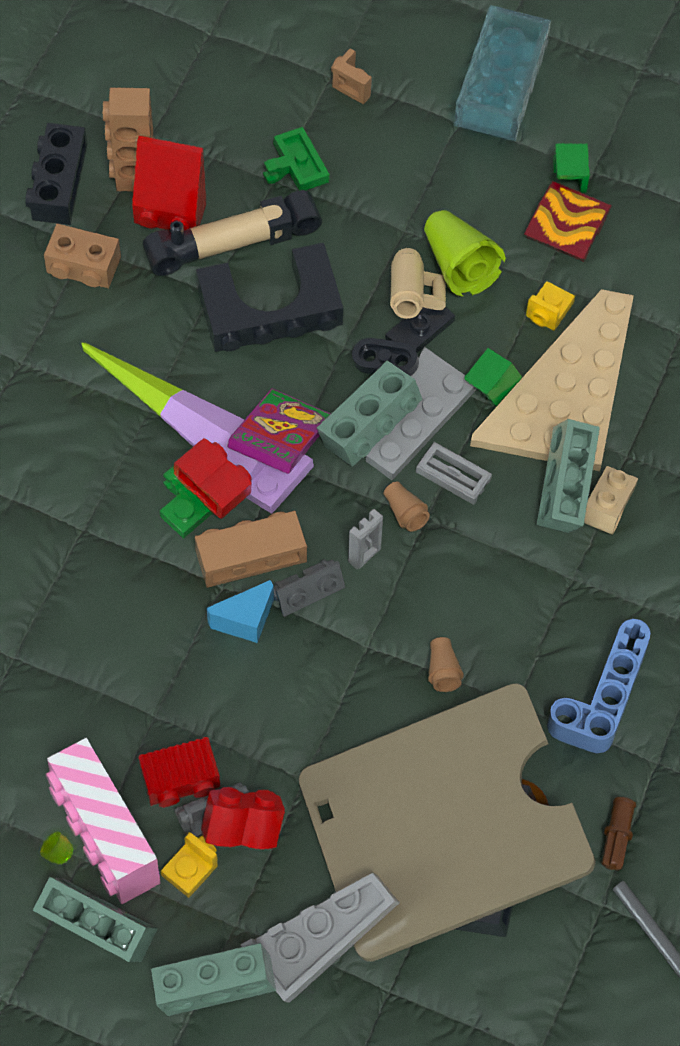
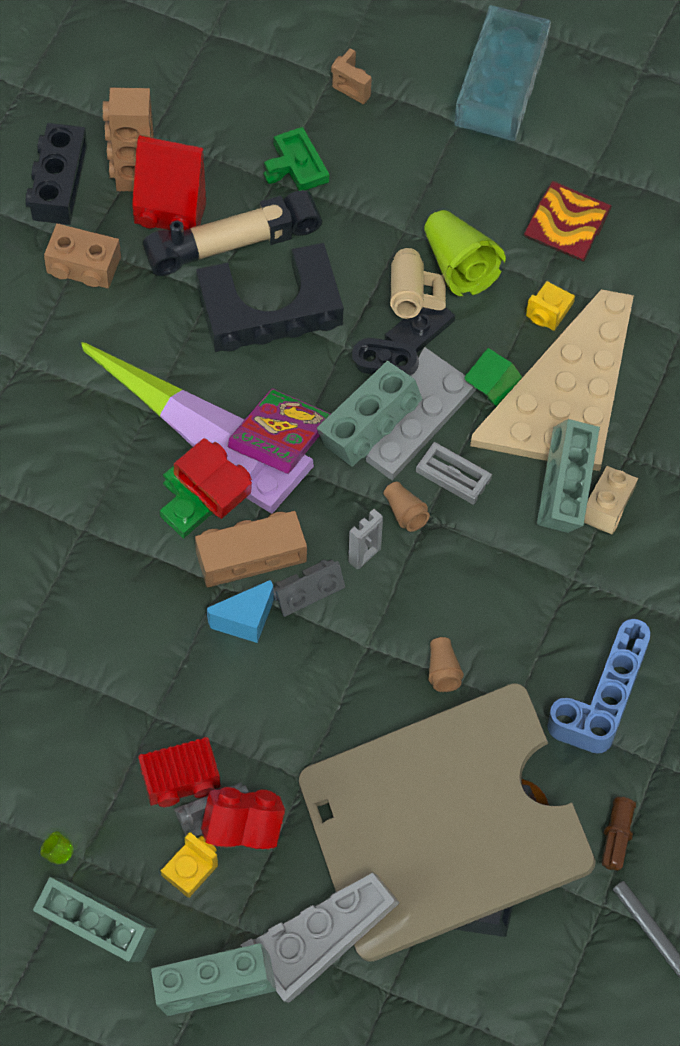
(102, 821): bright pink brick -> none
(572, 162): green panel -> none

